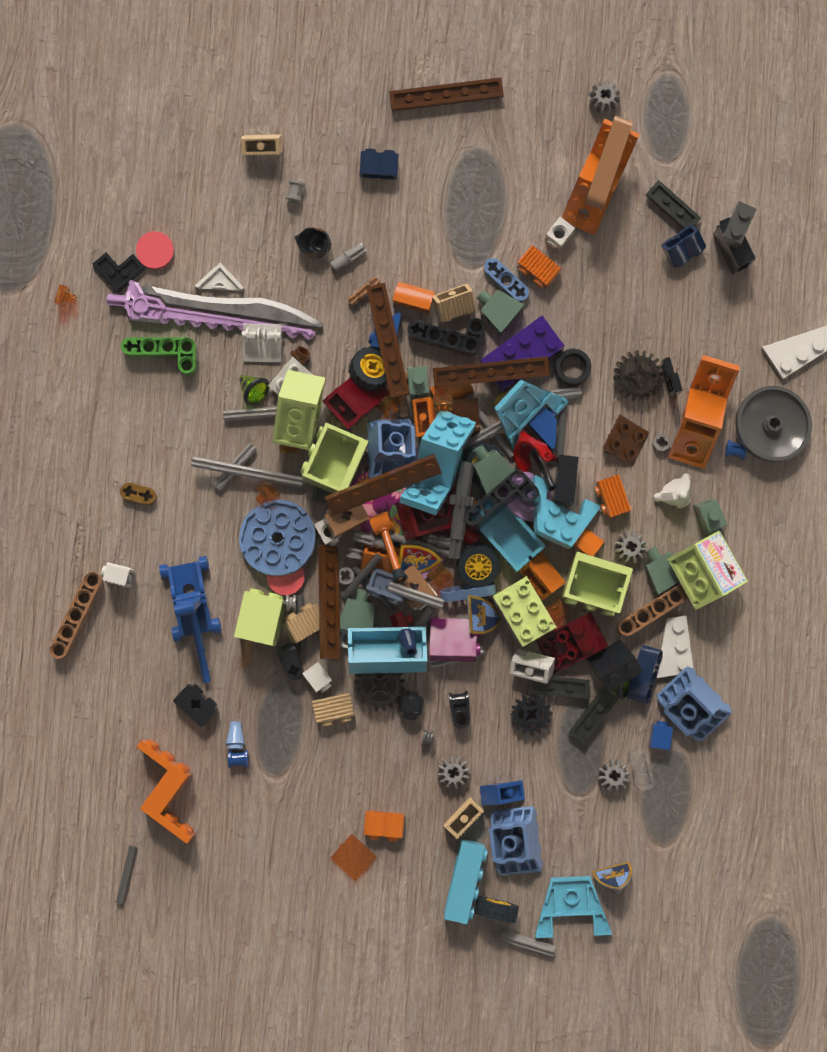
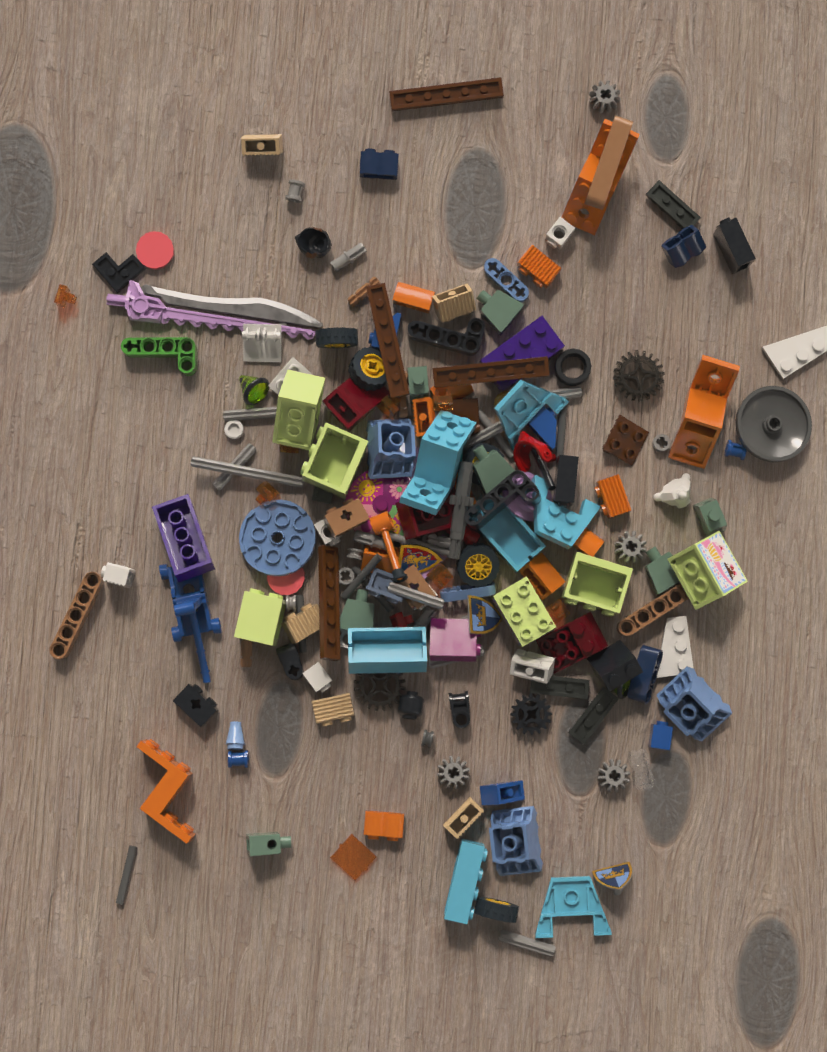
(139, 489): pearl gold beam -> none
(183, 538): none -> brick
(219, 279): white tile -> none
(234, 429): none -> white tile
(258, 843): none -> sand green torso
(301, 354): reddish brown plate -> none
(336, 337): none -> black wheel
(383, 484): reddish brown plate -> none
(407, 641): dark blue cone -> none
(671, 378): black tile -> none
(738, 225): dark grey brick -> none

